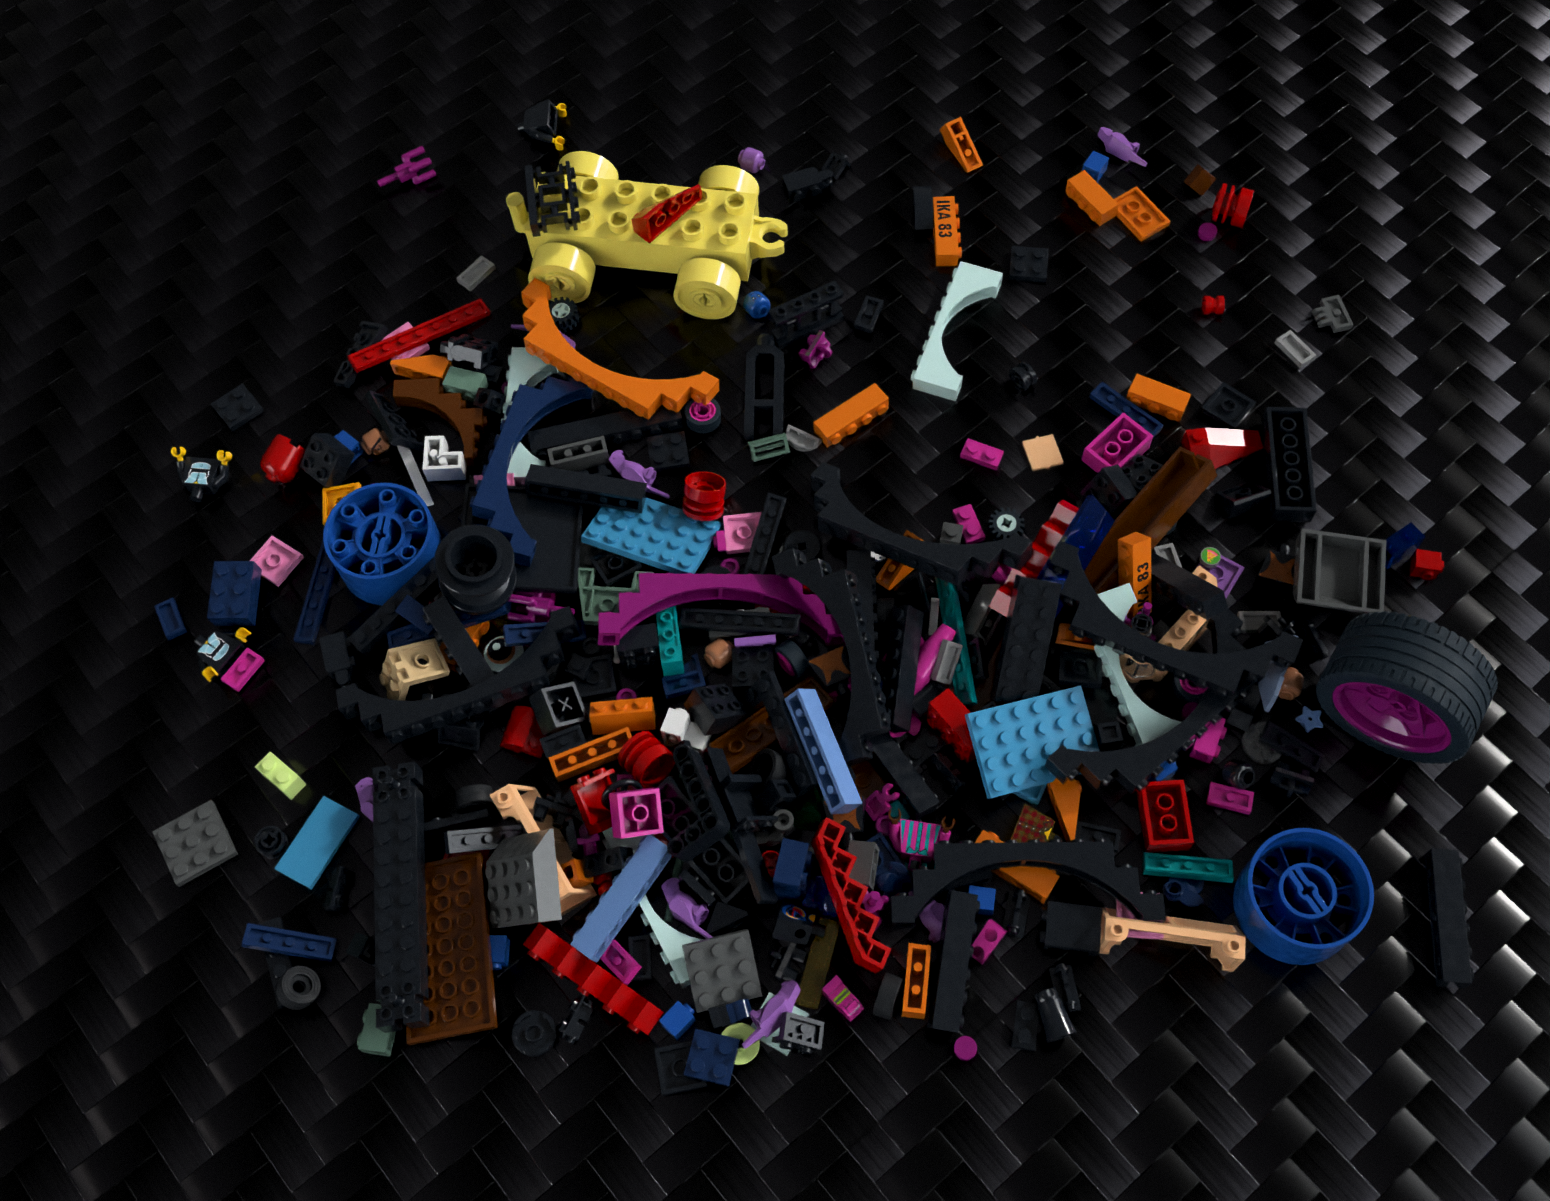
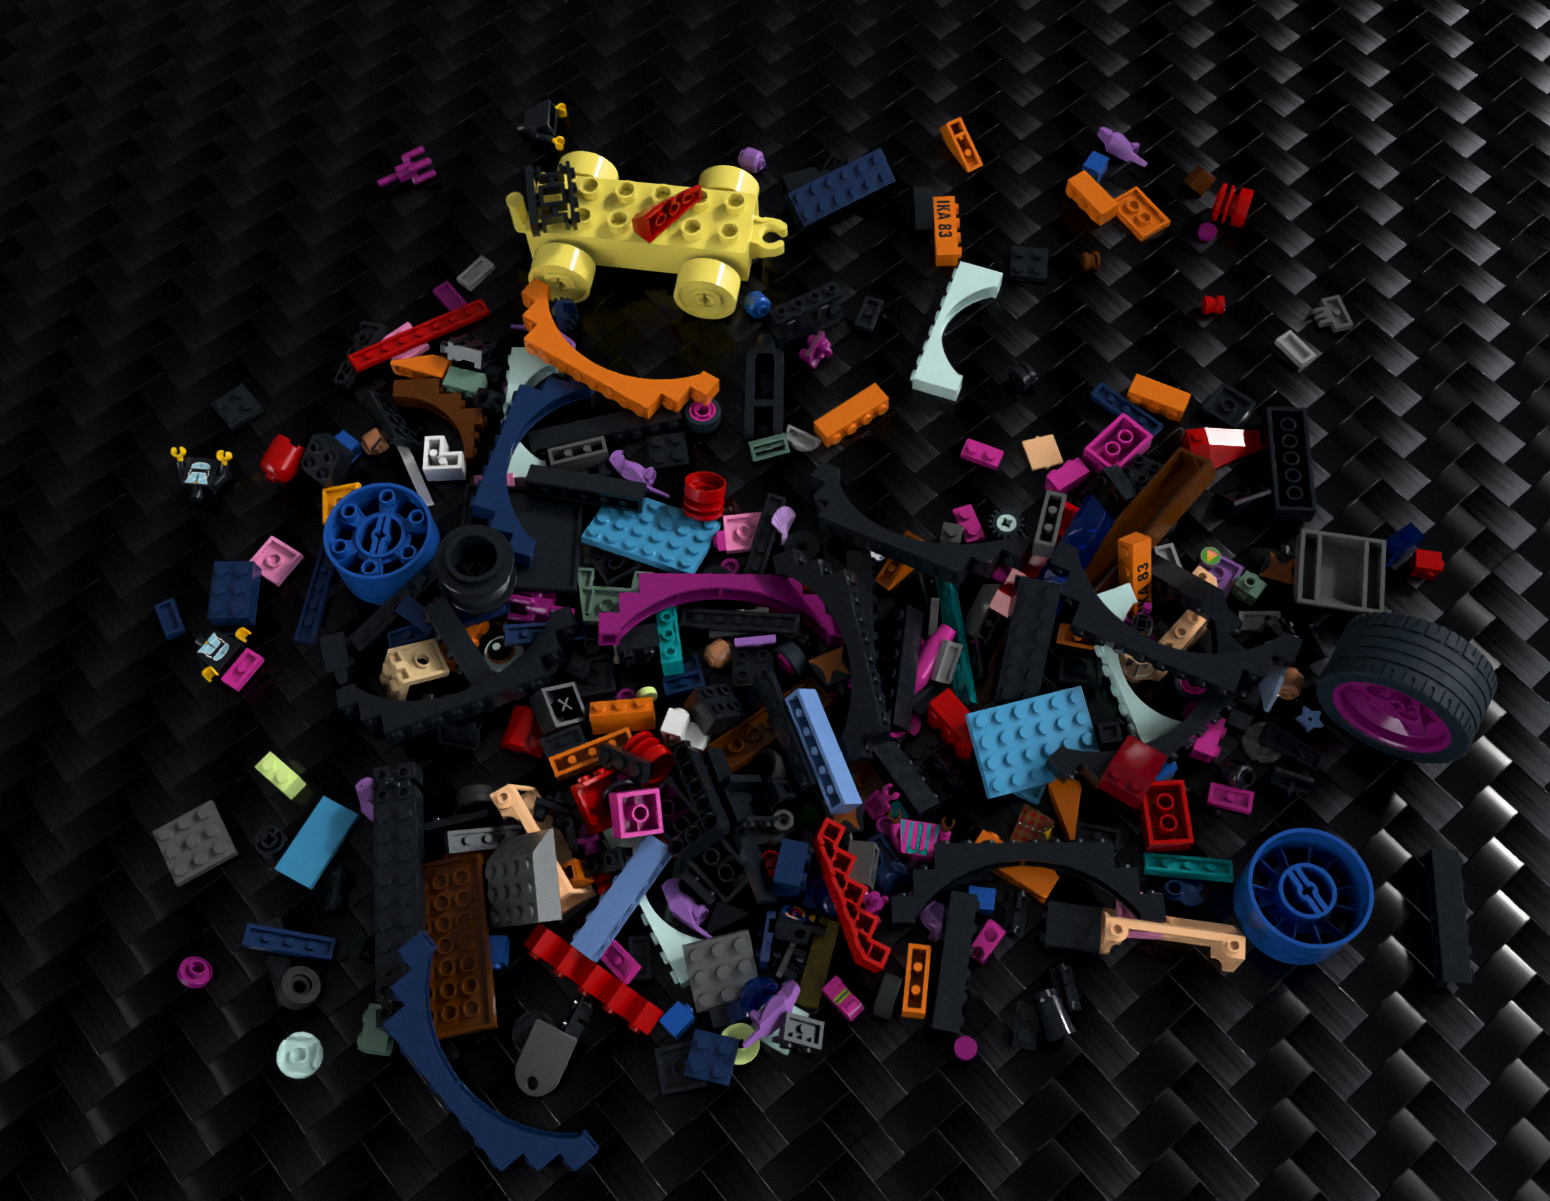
(194, 972): none -> magenta plate
(299, 1055): none -> light aqua tile
(449, 296): none -> magenta tile
(494, 1133): none -> dark blue arch
(544, 1058): none -> dark grey tile
(563, 308): none -> dark blue bracket
(624, 762): none -> black plate
(647, 692): none -> yellowish green tile
(757, 993): none -> clear blue piece
(765, 936): none -> dark blue wing
(782, 522): none -> lavender hand
(839, 188): none -> dark blue brick
(1049, 524): none -> dark grey brick
(1068, 477): none -> dark pink brick
(1090, 261): none -> reddish brown wheel
(1132, 771): none -> dark red slope
(1248, 588): none -> sand green brick

